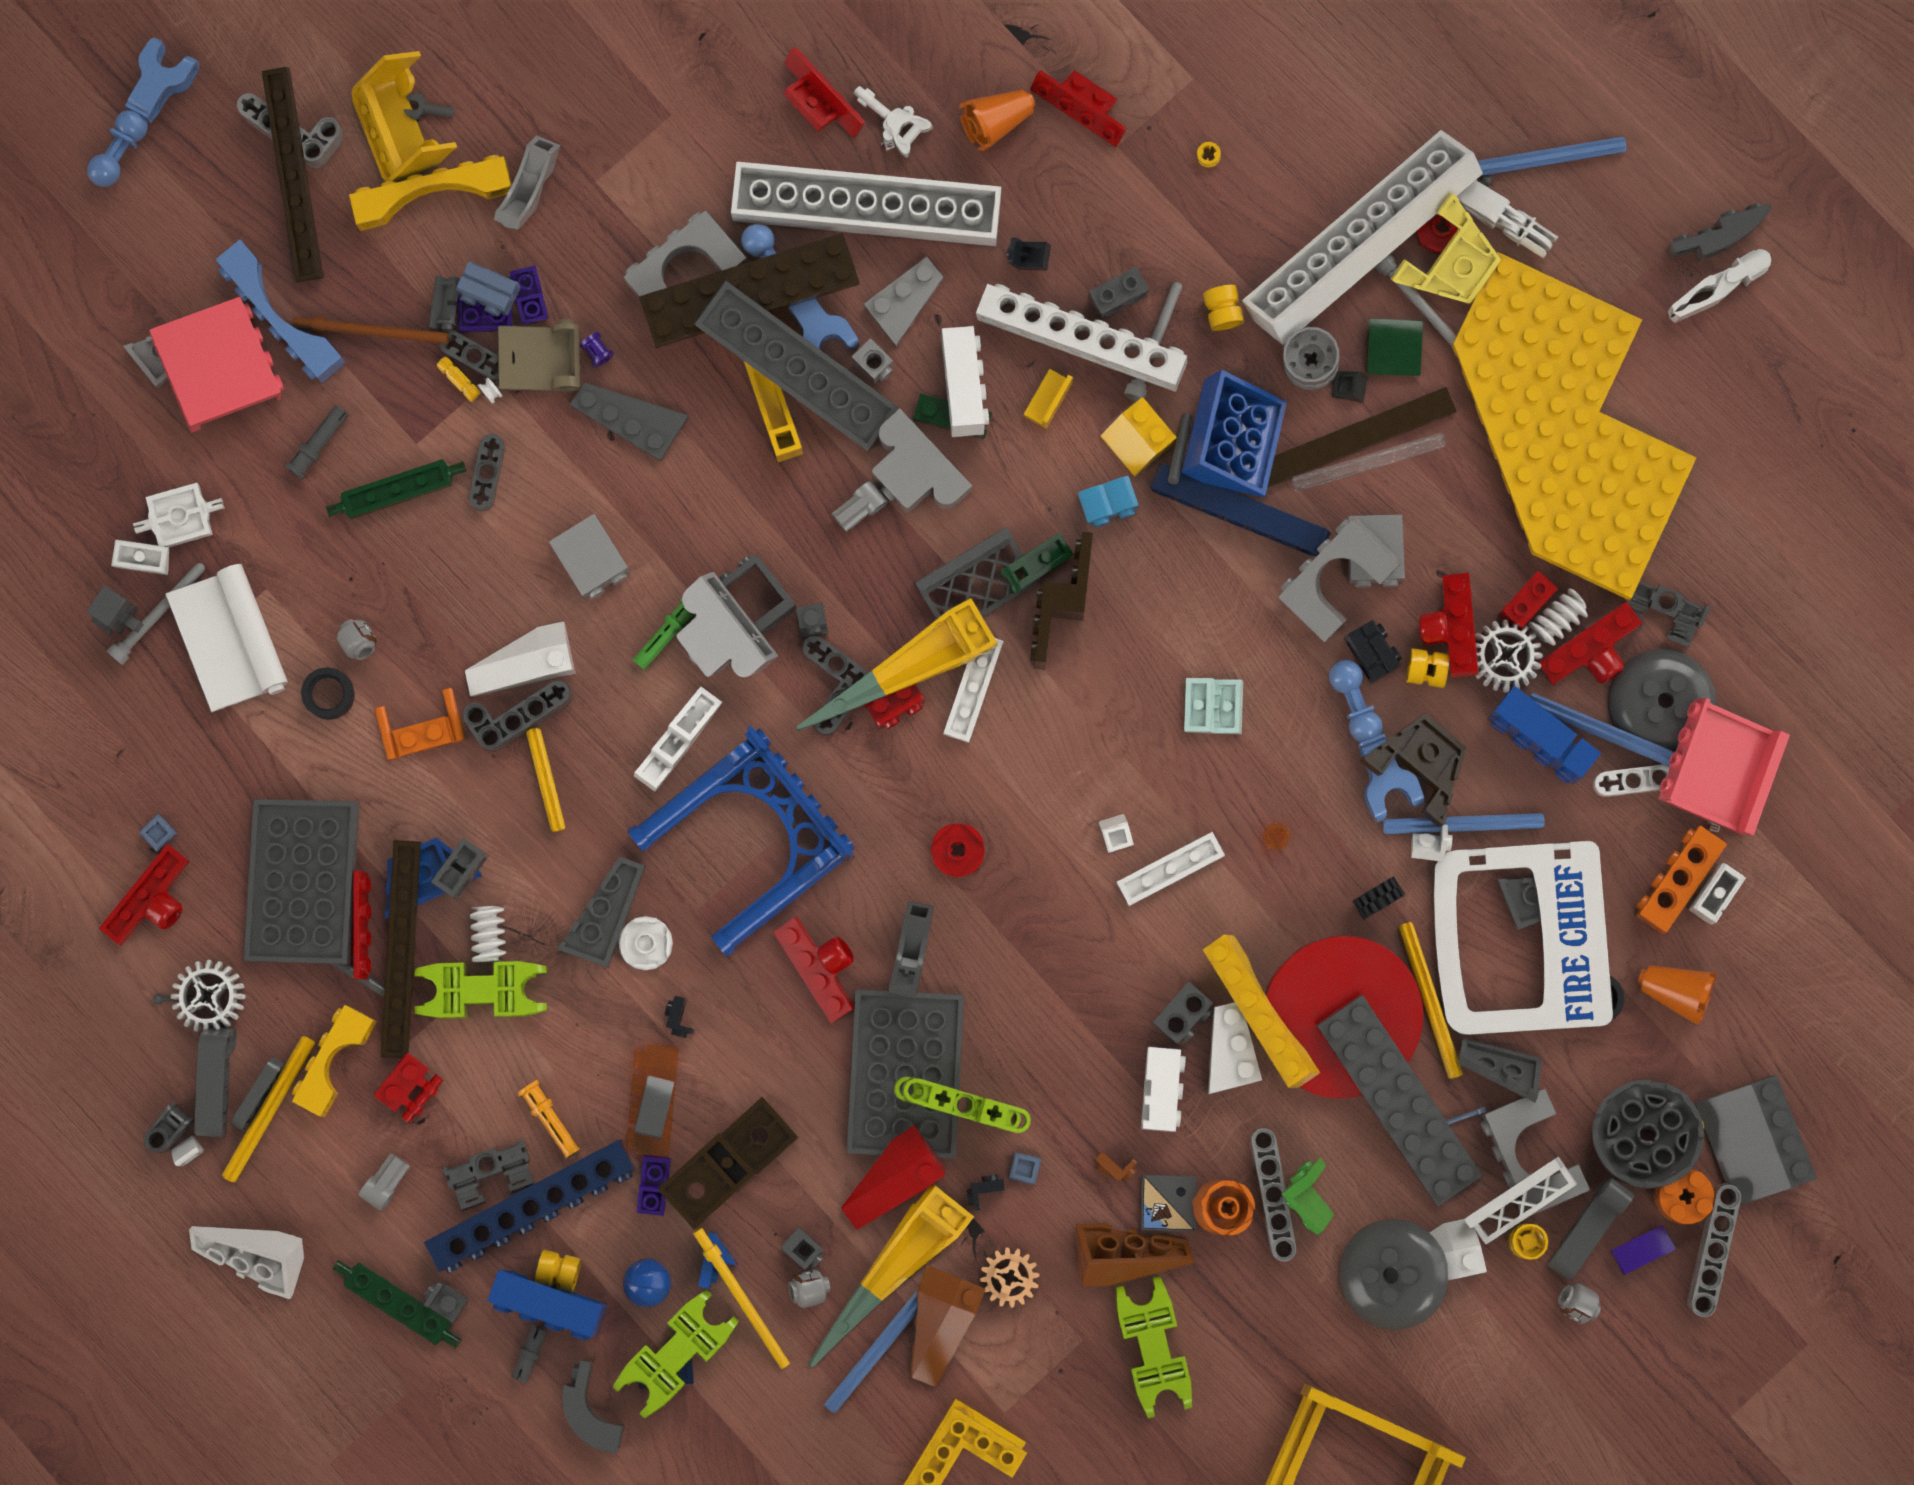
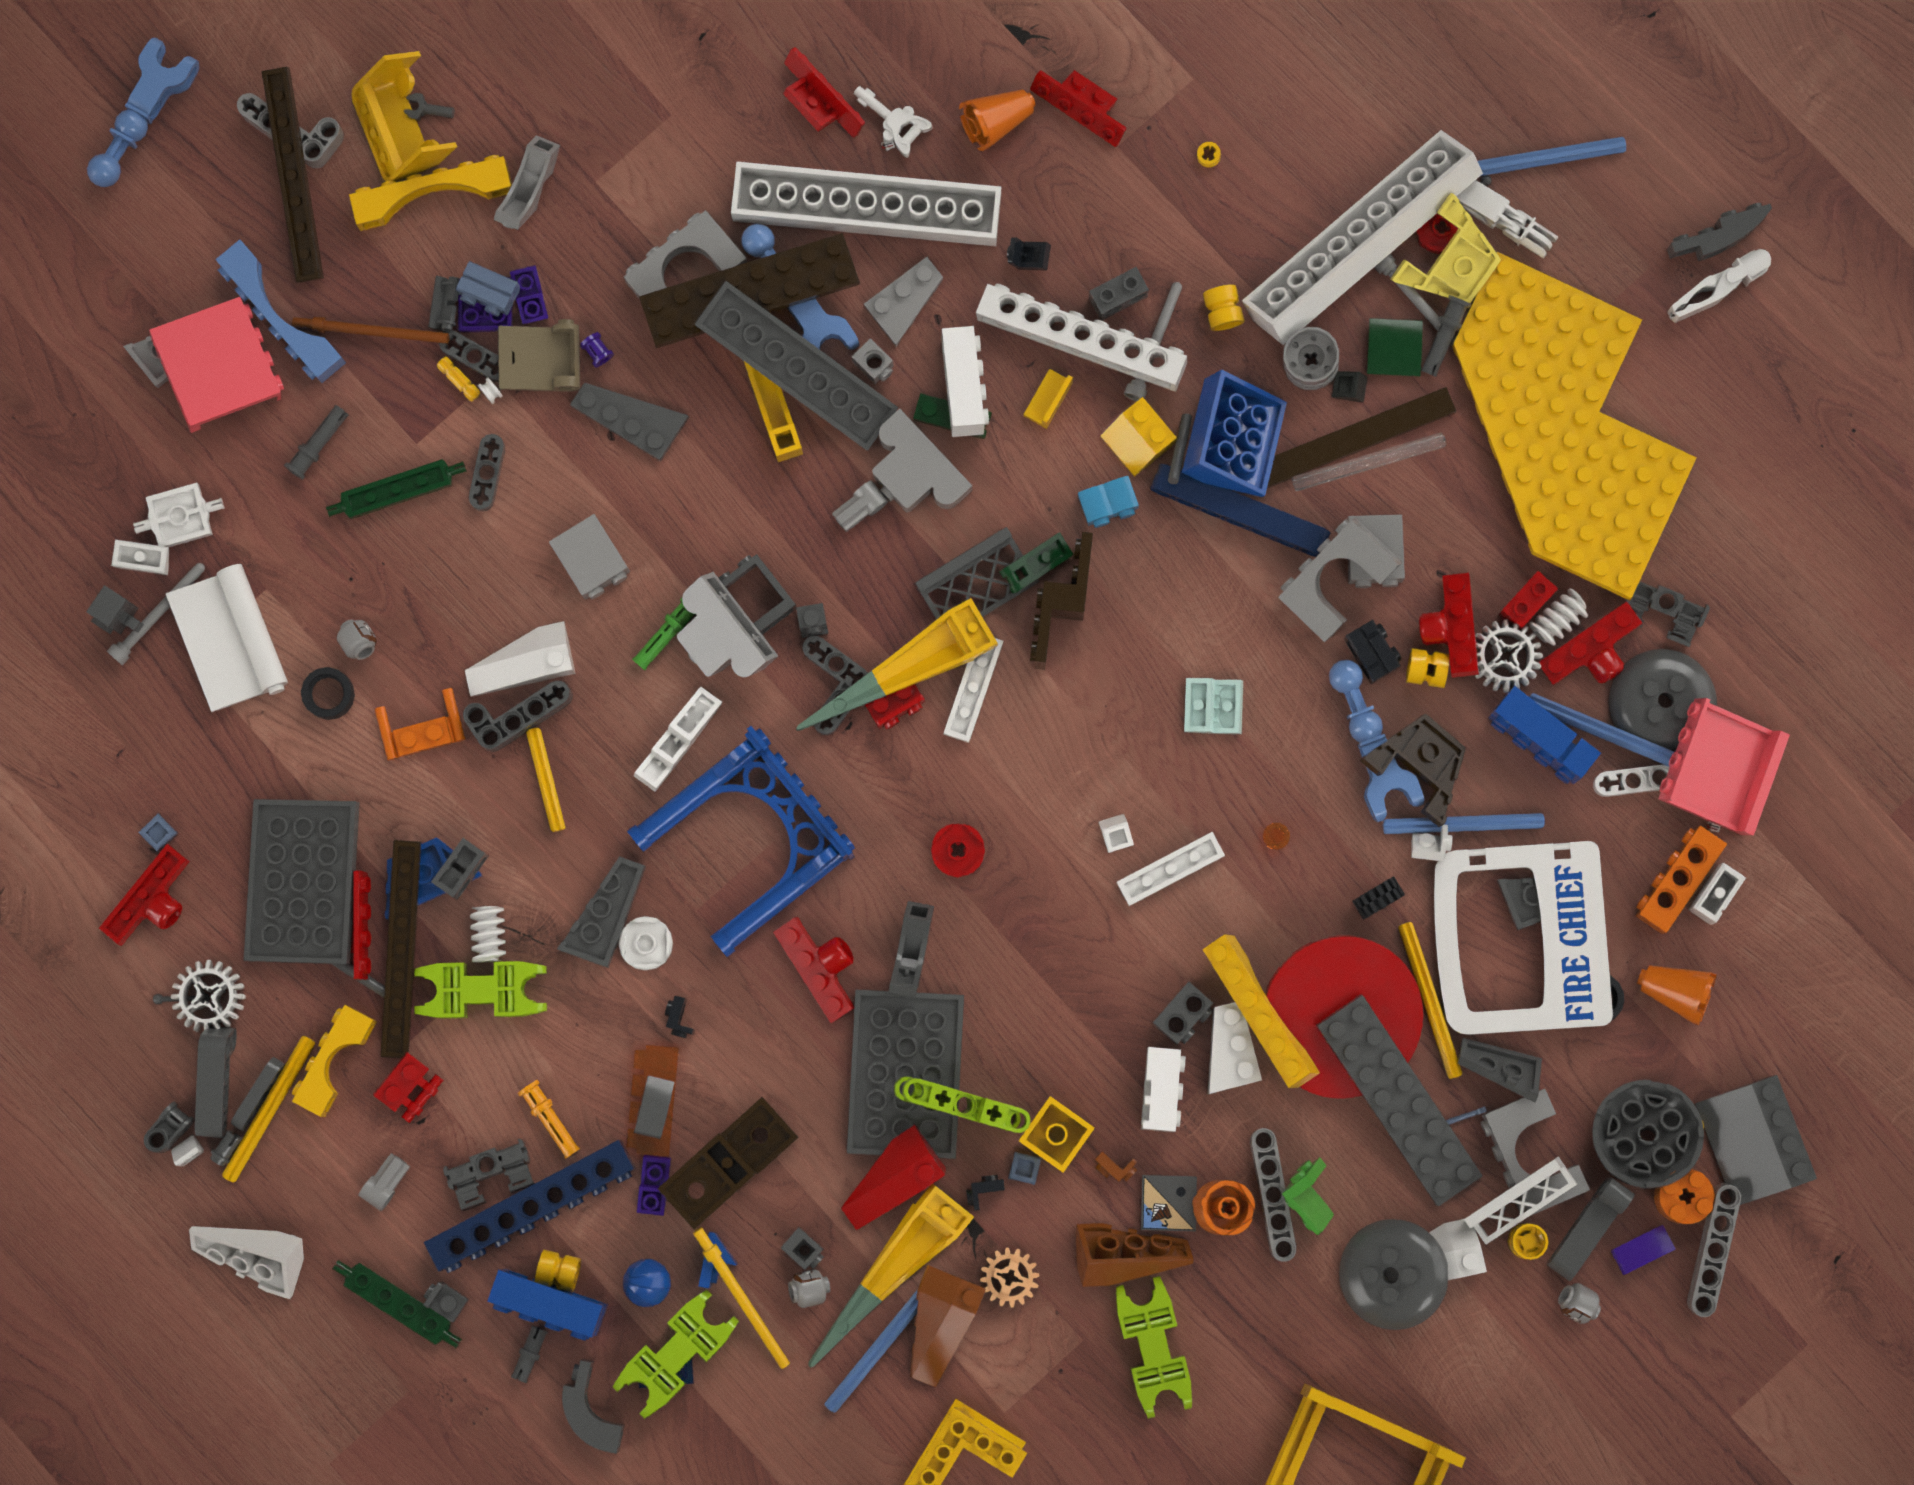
(225, 1148): none -> dark grey pin
(1056, 1134): none -> yellow brick
(1449, 324): none -> dark grey pin

